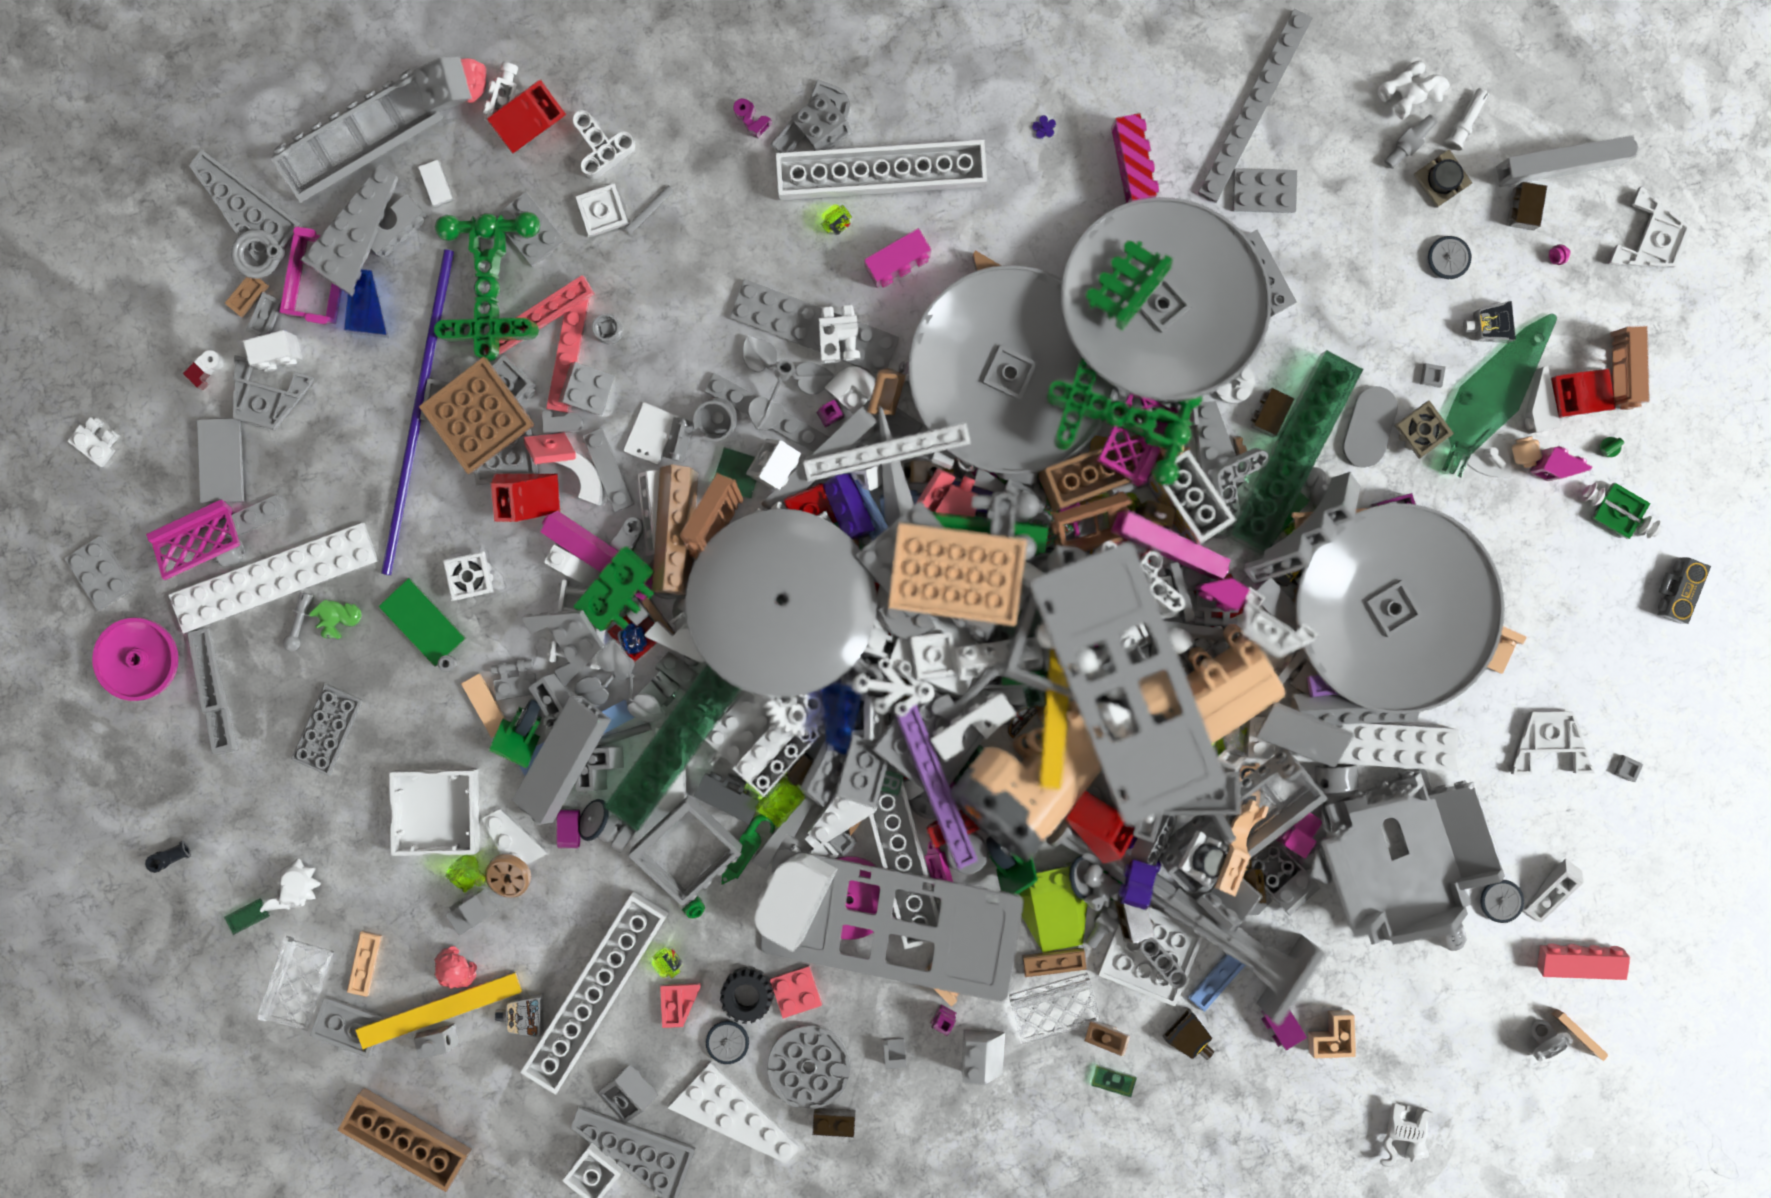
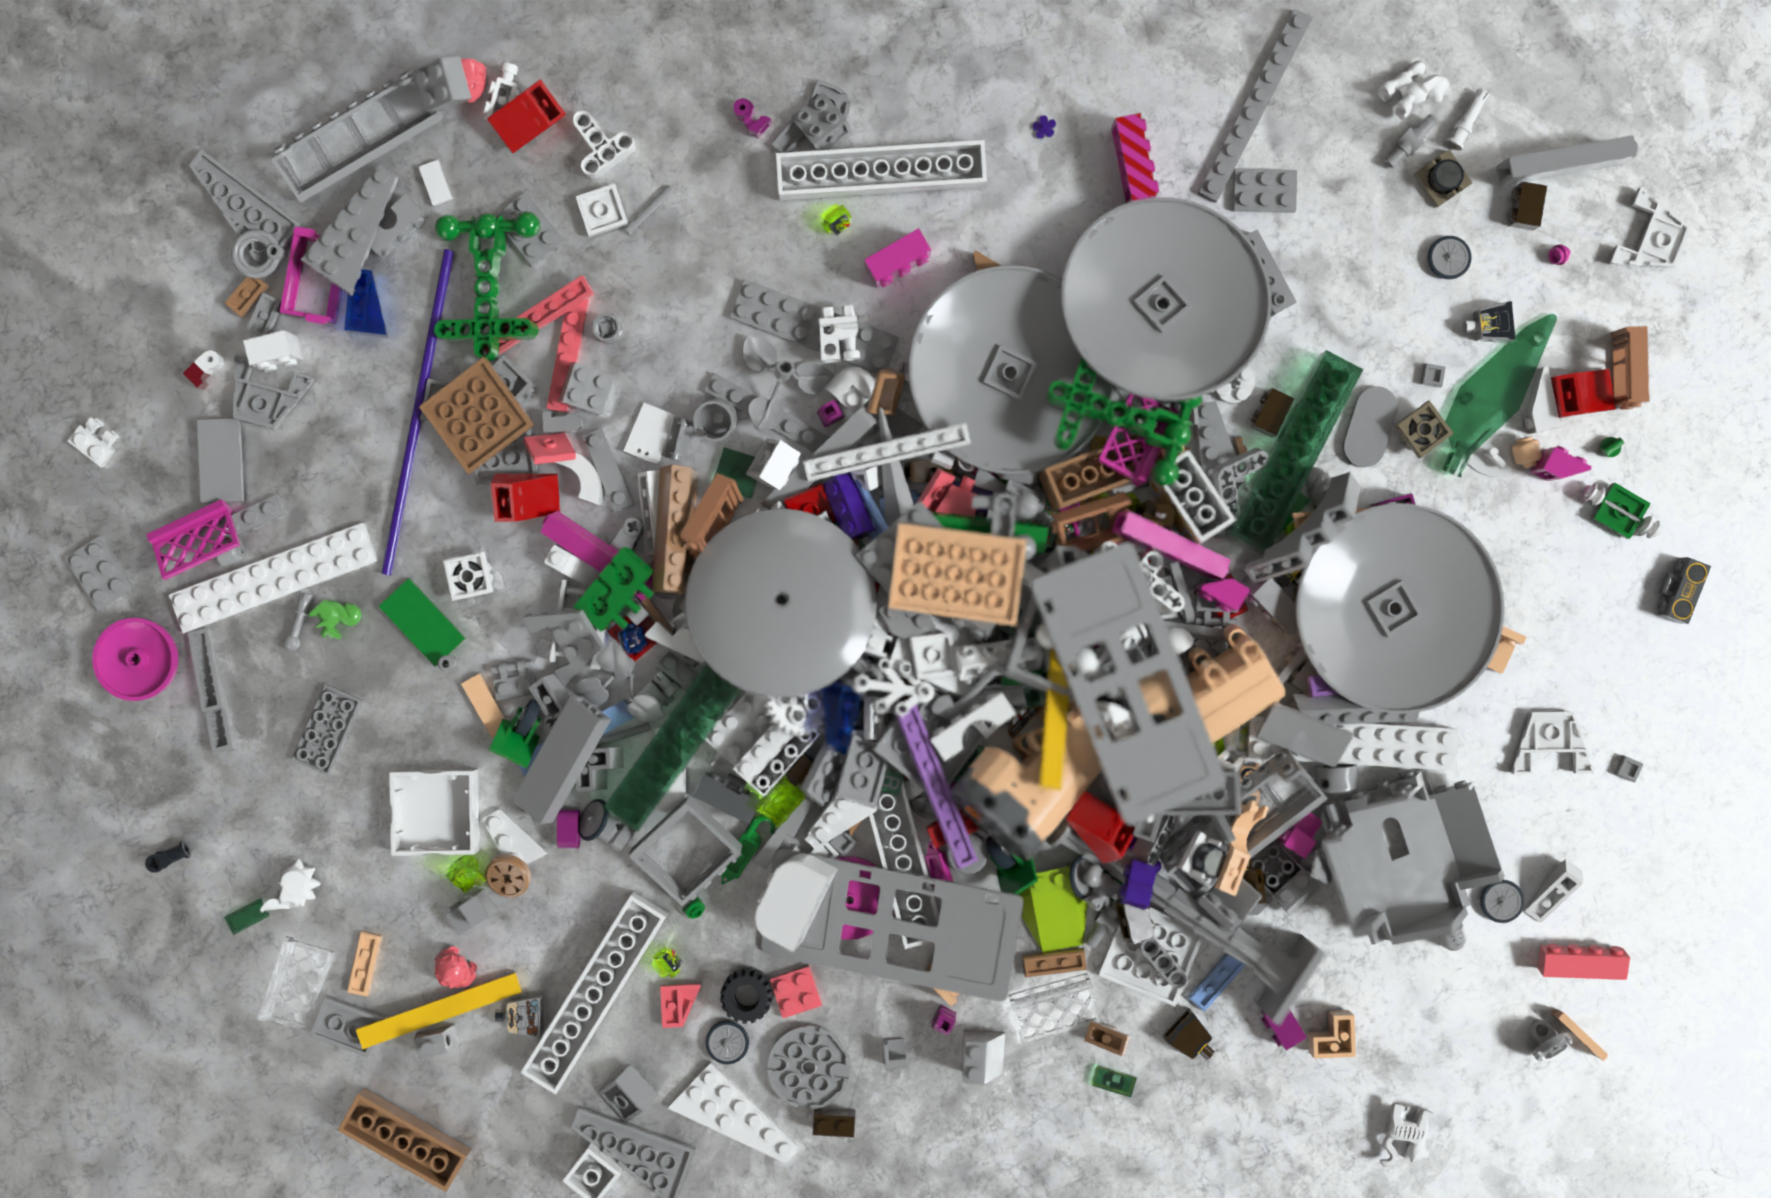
(1127, 293): green fence -> none
(1270, 632): white wing -> none

